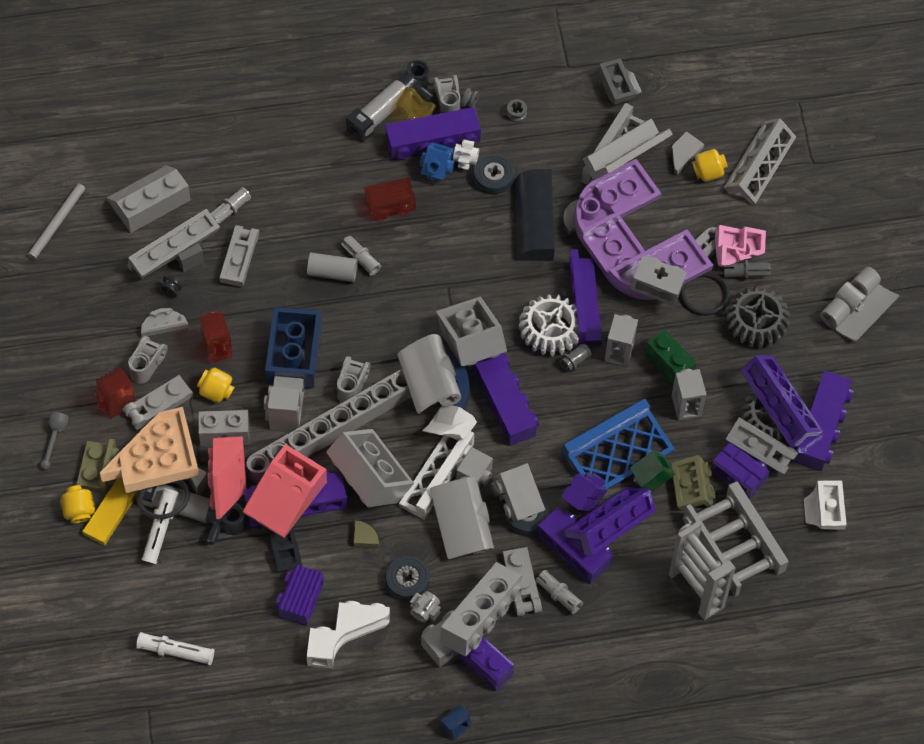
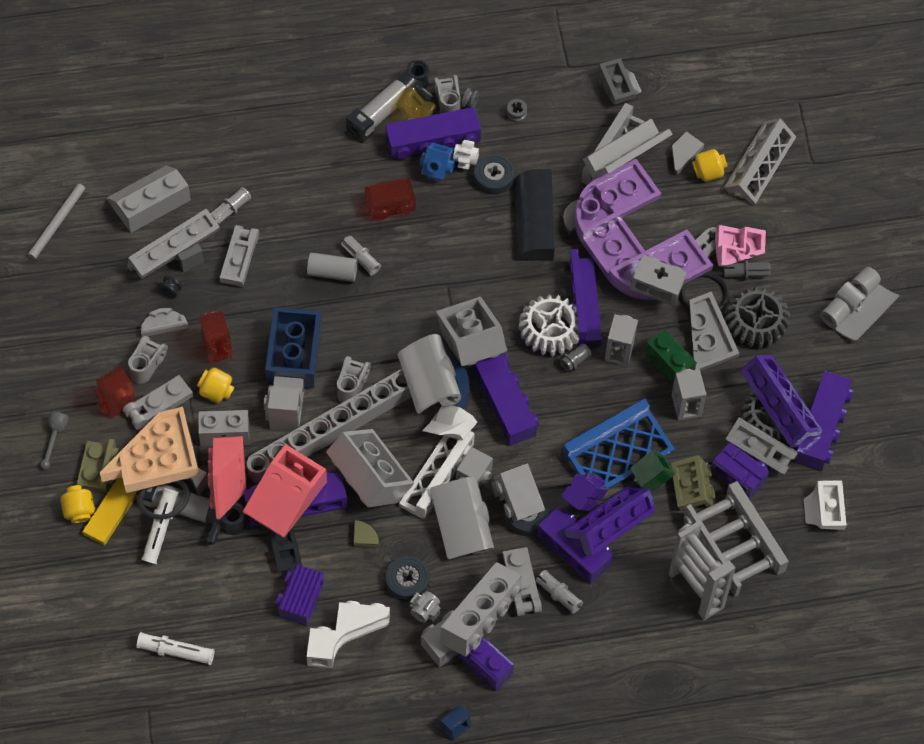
(710, 333): none -> light grey wing

